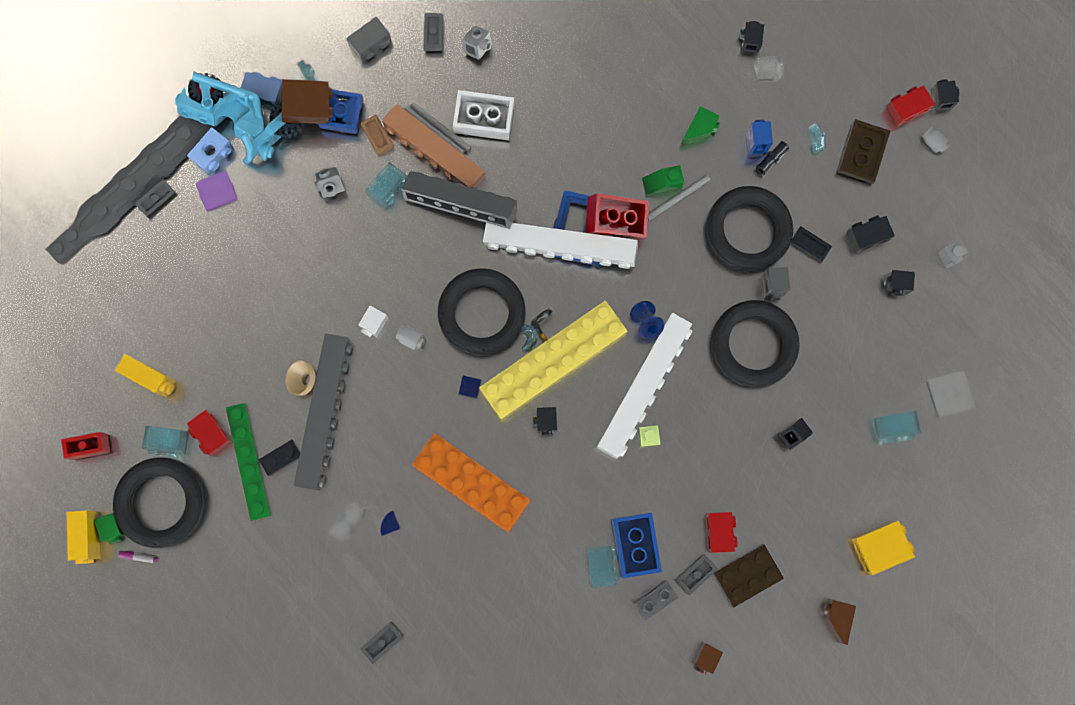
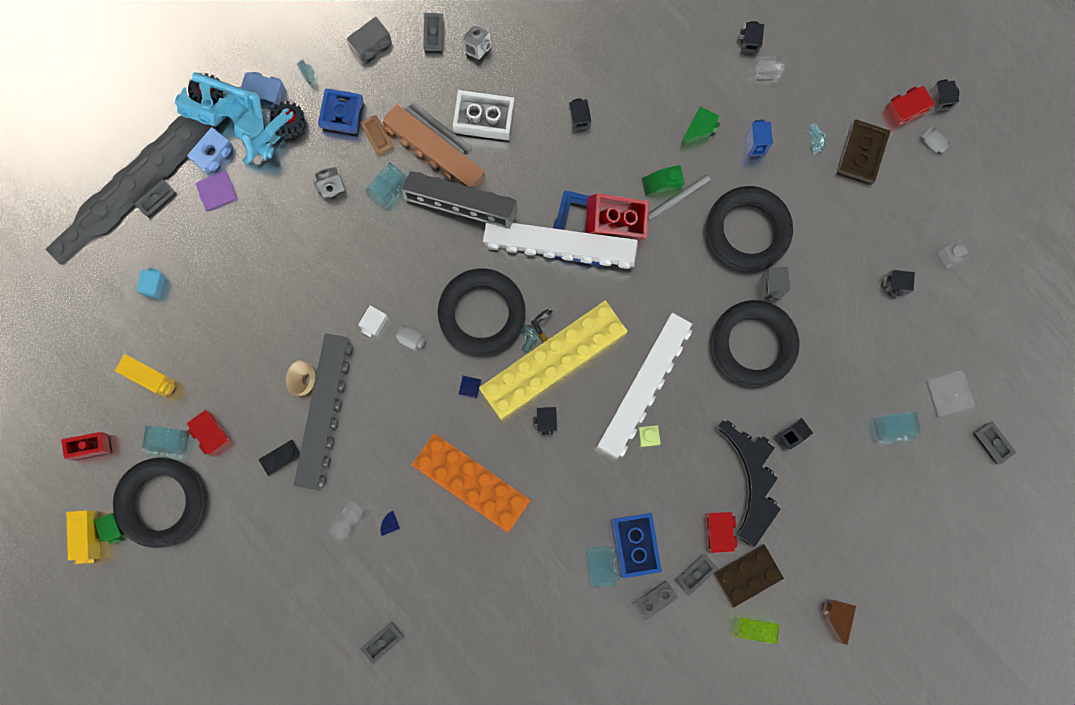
(138, 556): piece -> none
(150, 283): none -> medium azure brick
(248, 461): green plate -> none
(306, 101): reddish brown brick -> none
(579, 113): none -> black brick
(644, 313): clear blue hose -> none
(707, 658): reddish brown brick -> none
(757, 630): none -> clear neon green brick
(760, 510): none -> black arch
(772, 157): black pin -> none
(811, 244): black tile -> none
(870, 234): black brick -> none
(883, 547): yellow brick -> none
(995, 442): none -> dark grey plate

